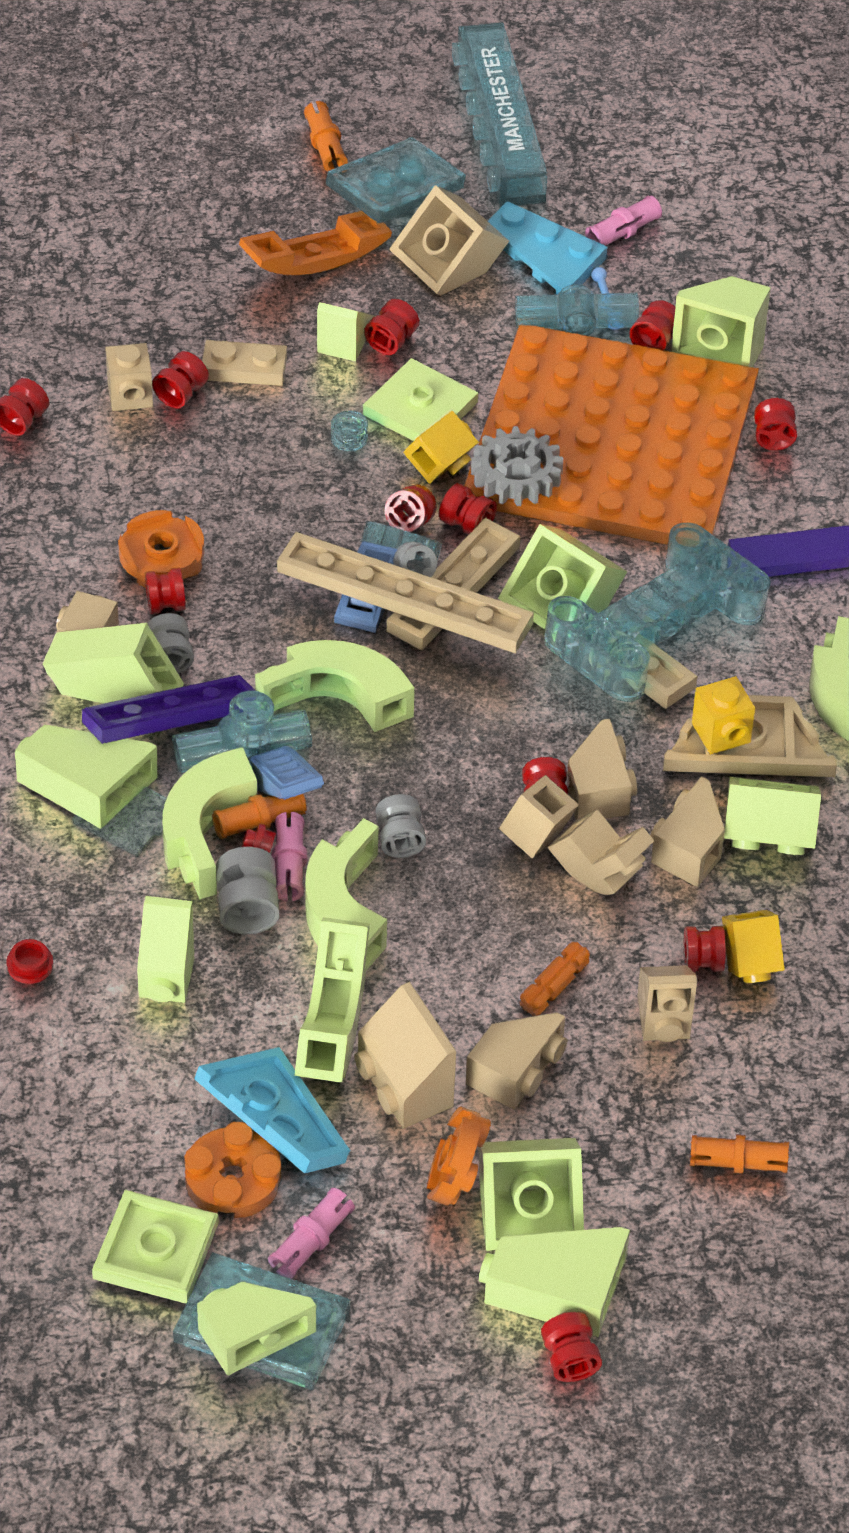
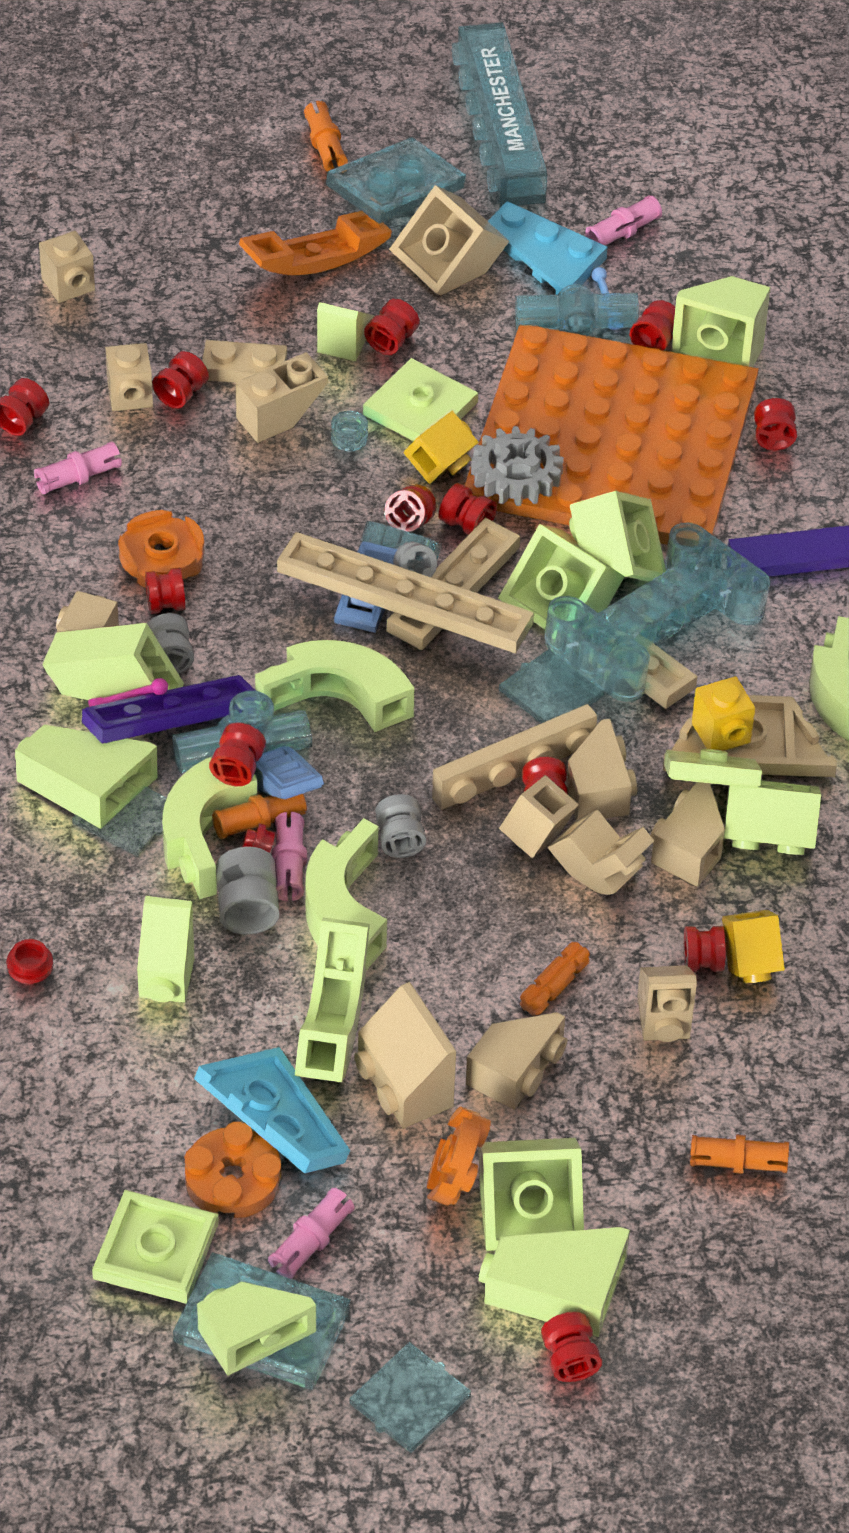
(67, 266): none -> tan brick
(77, 467): none -> bright pink pin
(158, 686): none -> dark pink hinge
(236, 757): none -> red wheel
(278, 396): none -> tan slope
(410, 1397): none -> clear light blue piece
(504, 760): none -> tan plate
(549, 687): none -> clear light blue piece
(620, 533): none -> yellowish green slope
(712, 767): none -> yellowish green plate

